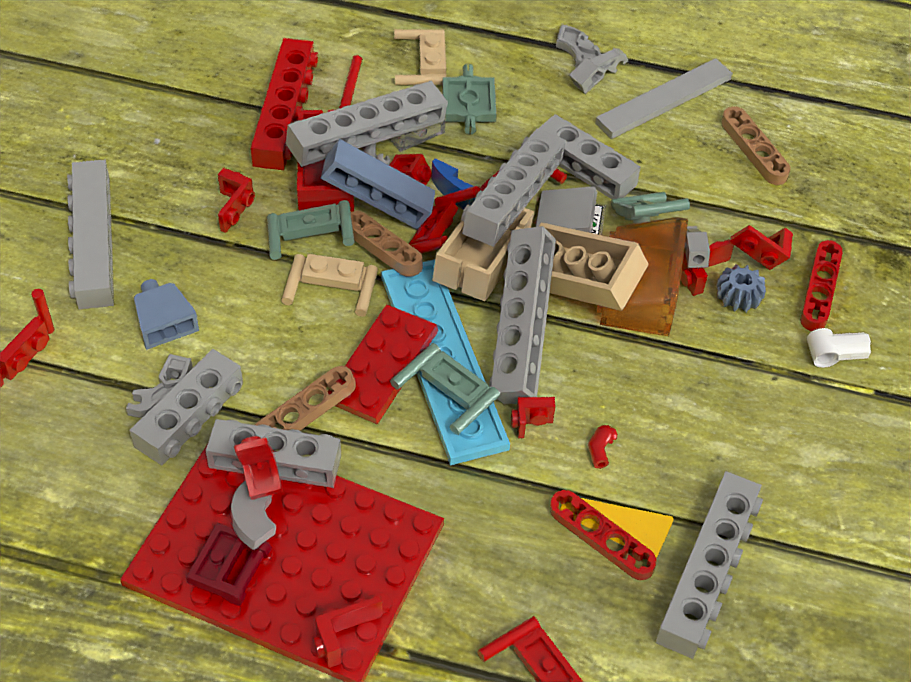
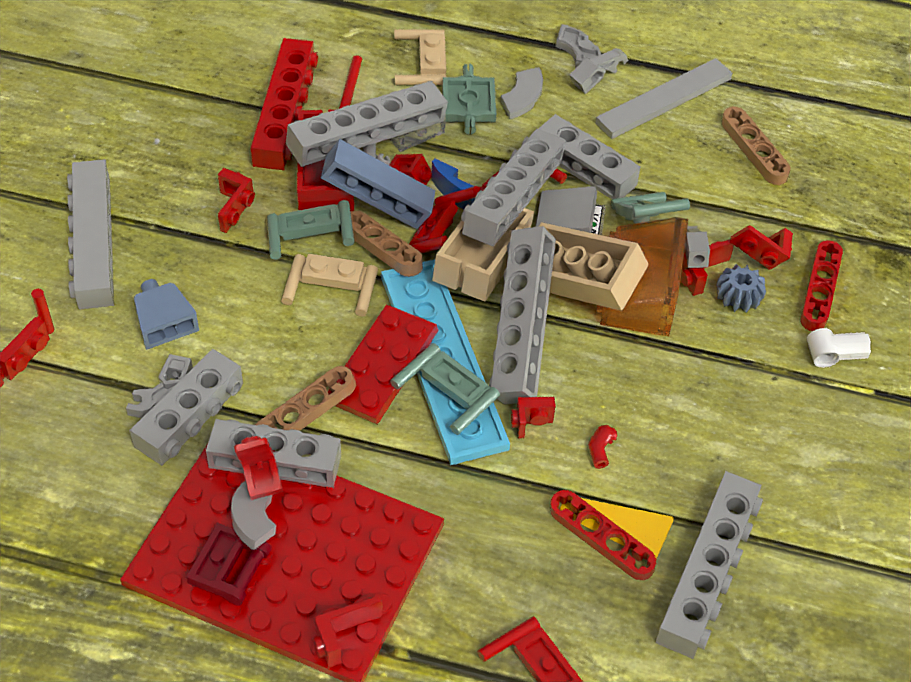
(524, 94): none -> light grey tile

